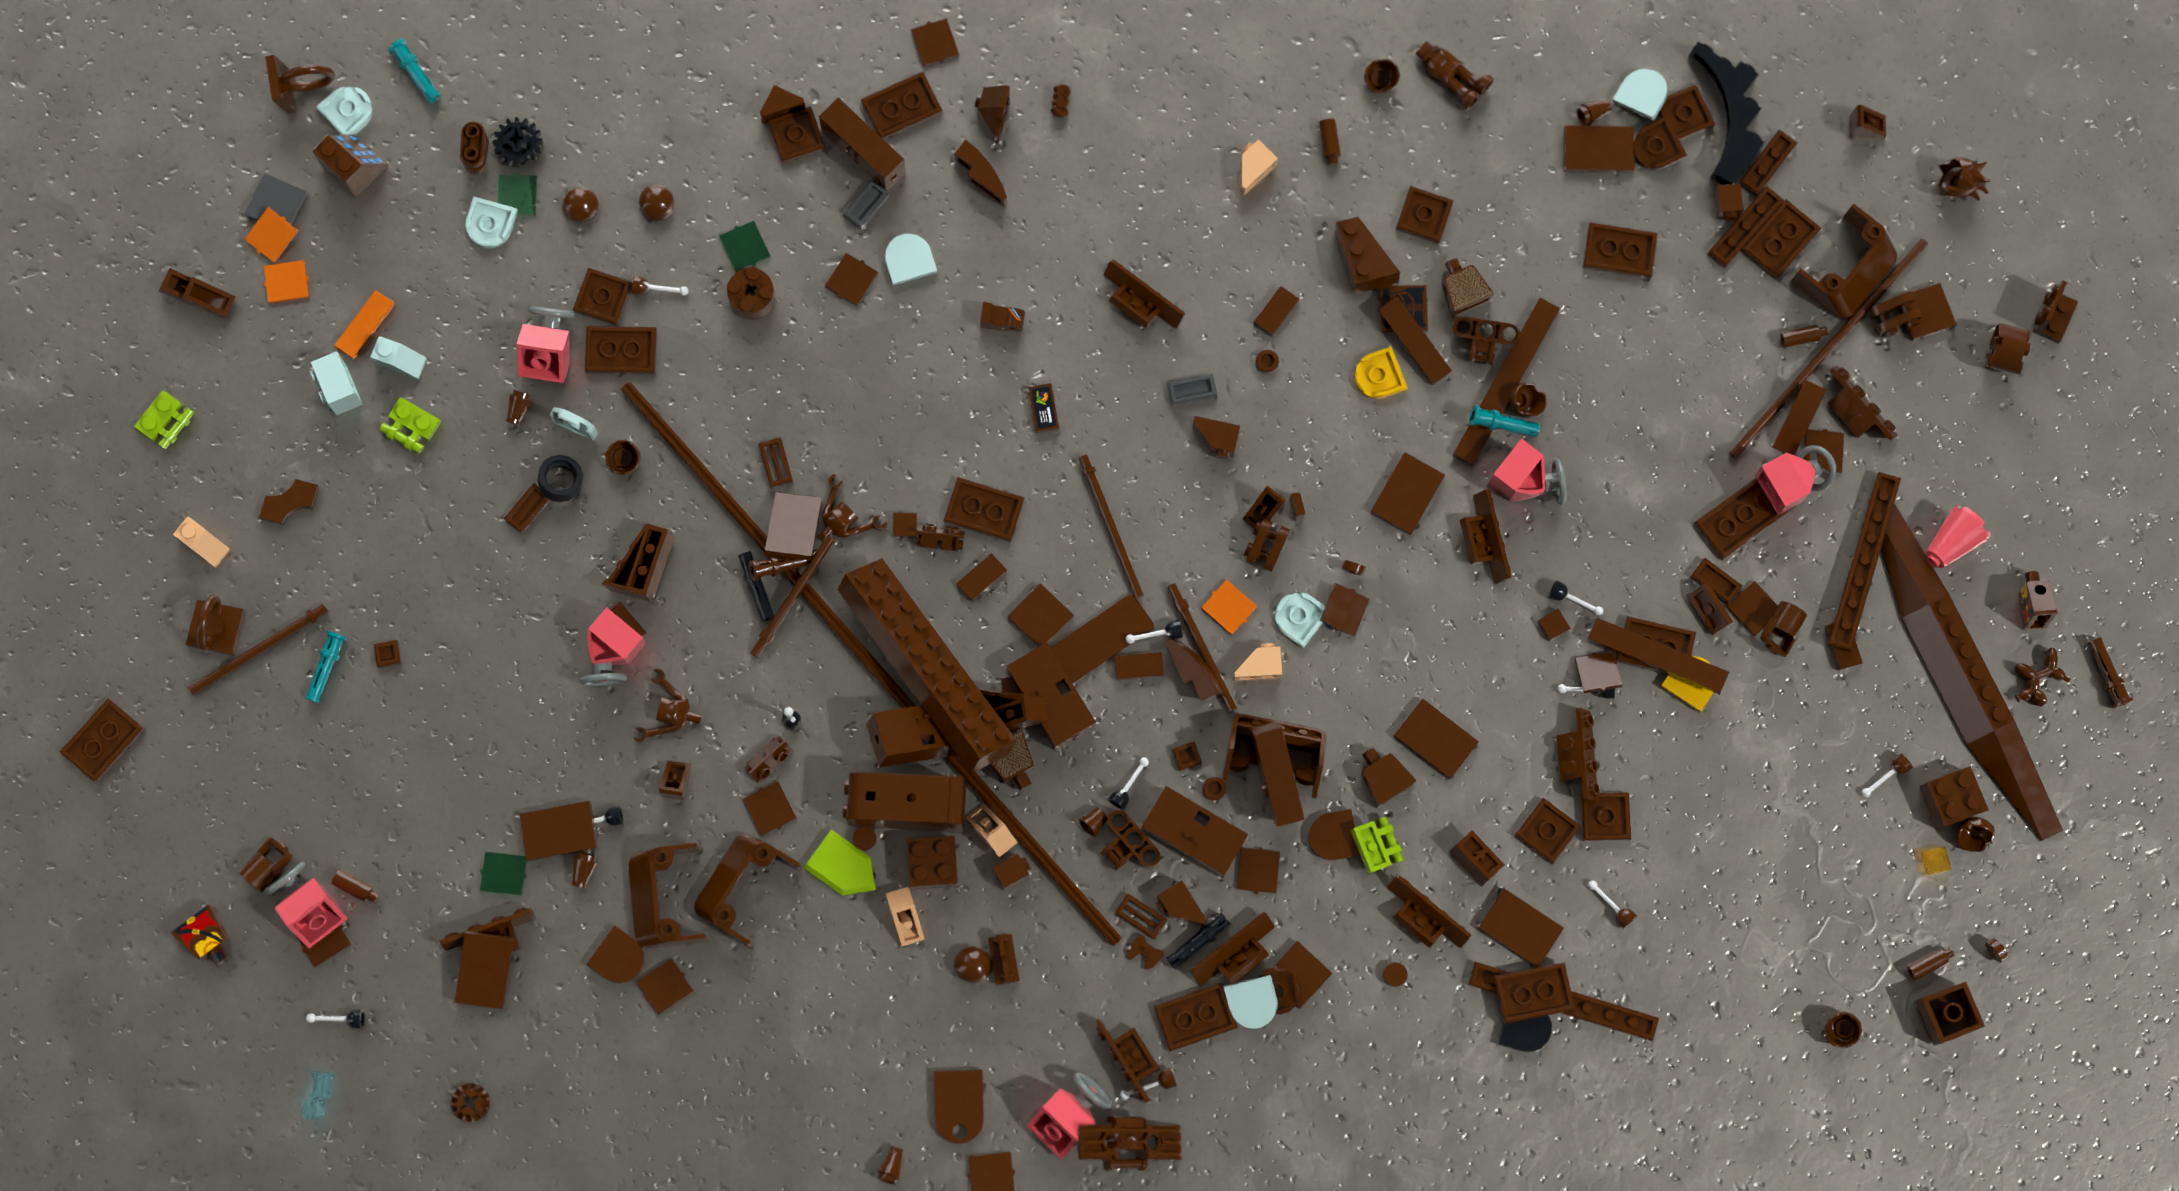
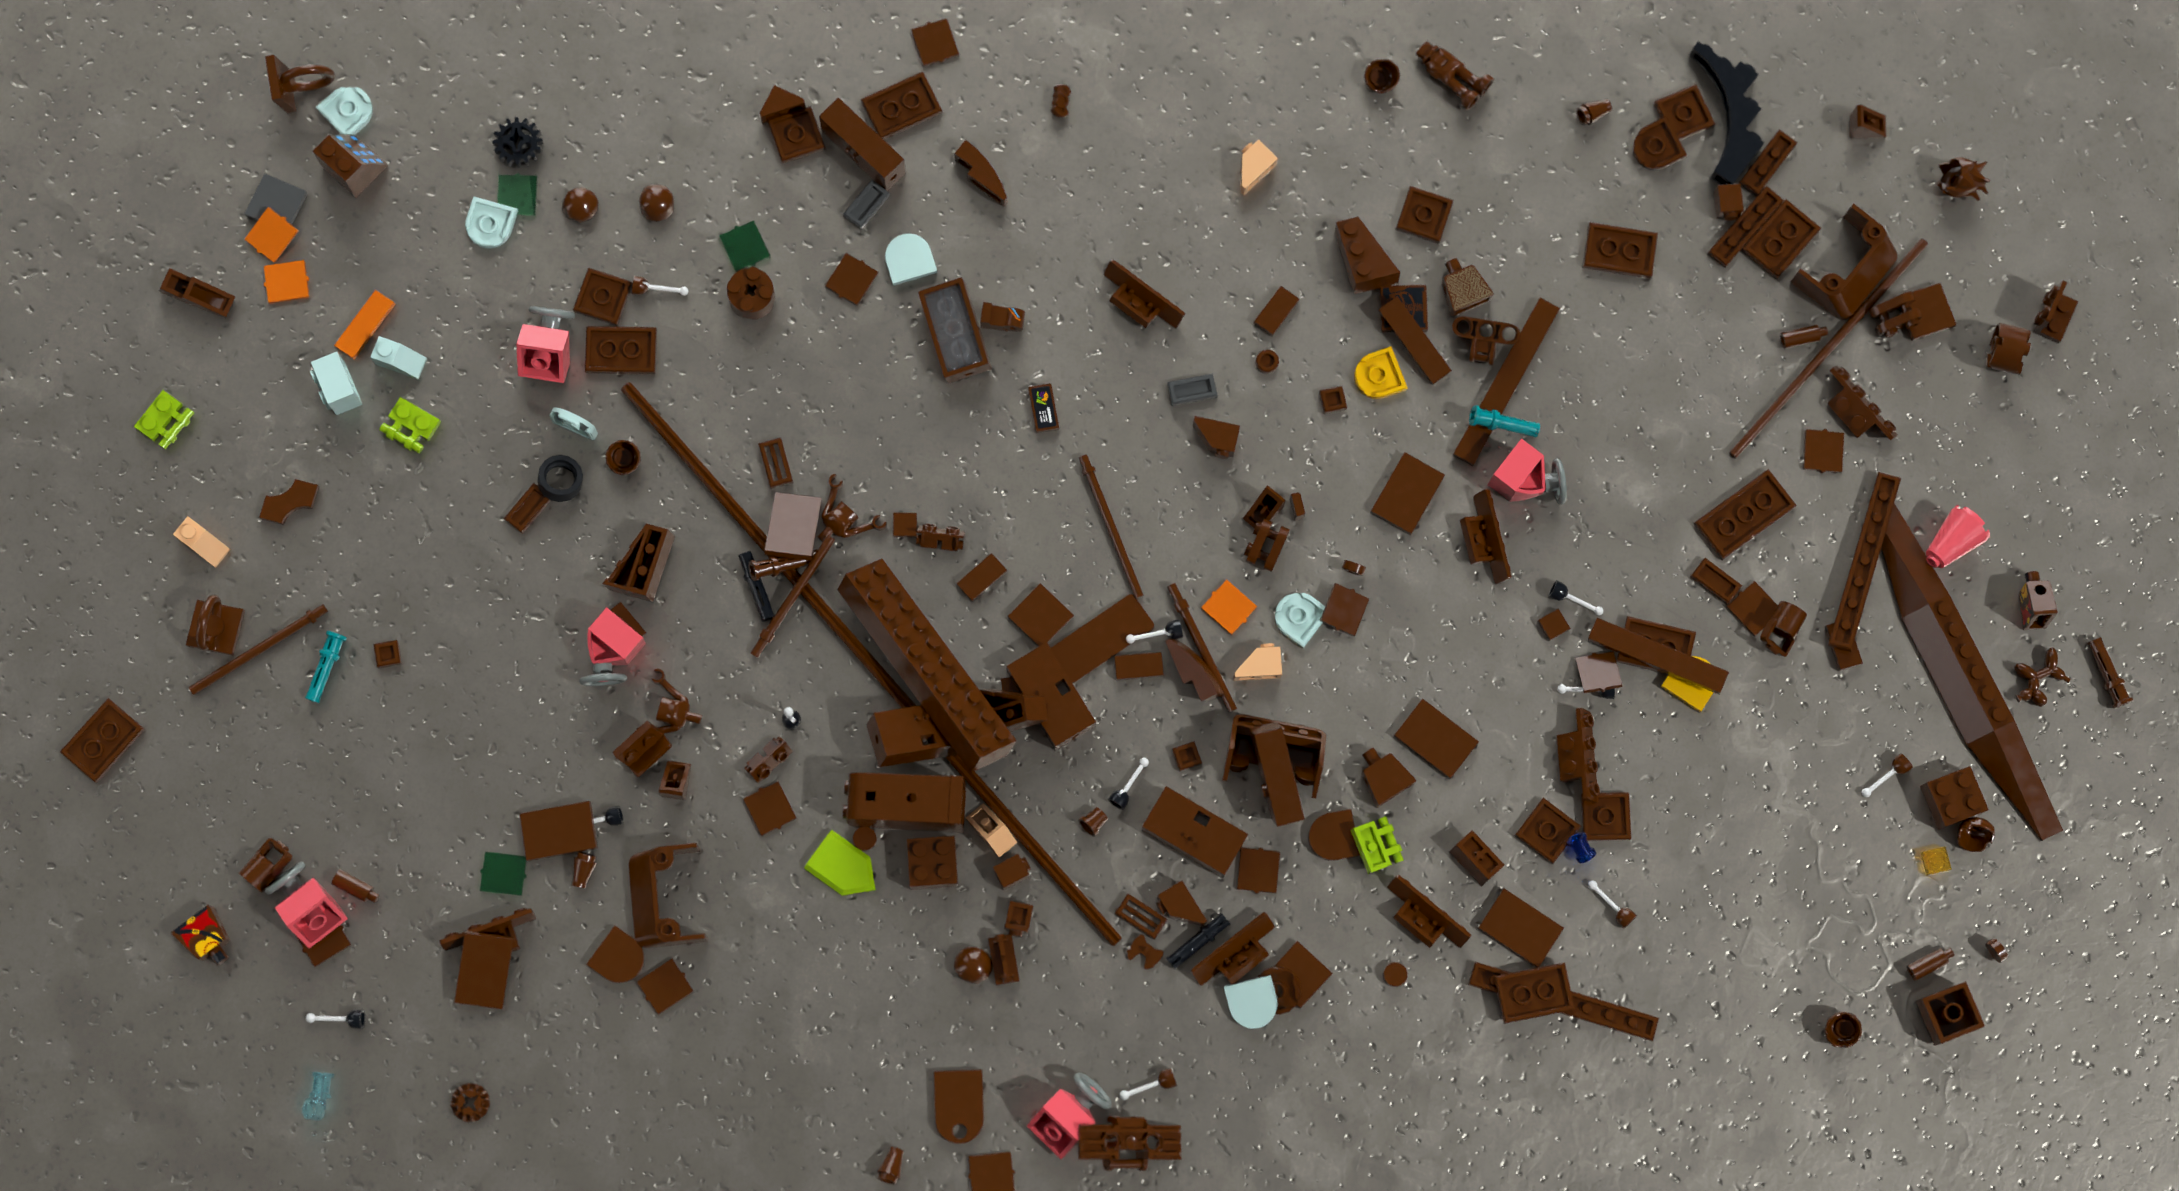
(408, 62): teal pin -> none
(474, 147): reddish brown brick -> none
(518, 405): reddish brown cone -> none
(642, 748): none -> reddish brown bracket
(711, 901): reddish brown windscreen -> none
(905, 916): light nougat slope -> none
(955, 330): none -> clear brick
(984, 509): reddish brown tile -> none
(993, 109): reddish brown slope -> none
(1016, 763): reddish brown torso -> none
(1018, 918): none -> reddish brown bracket
(1125, 850): reddish brown piece -> none
(1134, 1057): reddish brown bracket -> none
(1195, 1017): reddish brown tile -> none
(1214, 789): reddish brown tile -> none
(1330, 140): reddish brown cylinder -> none
(1333, 400): none -> reddish brown tile
(1526, 1034): black tile -> none
(1527, 400): reddish brown hair -> none
(1581, 847): none -> clear blue bush
(1599, 148): reddish brown tile -> none
(1642, 93): light aqua tile -> none
(1710, 608): reddish brown plate -> none
(1790, 477): coral piece -> none
(1799, 417): reddish brown slope -> none

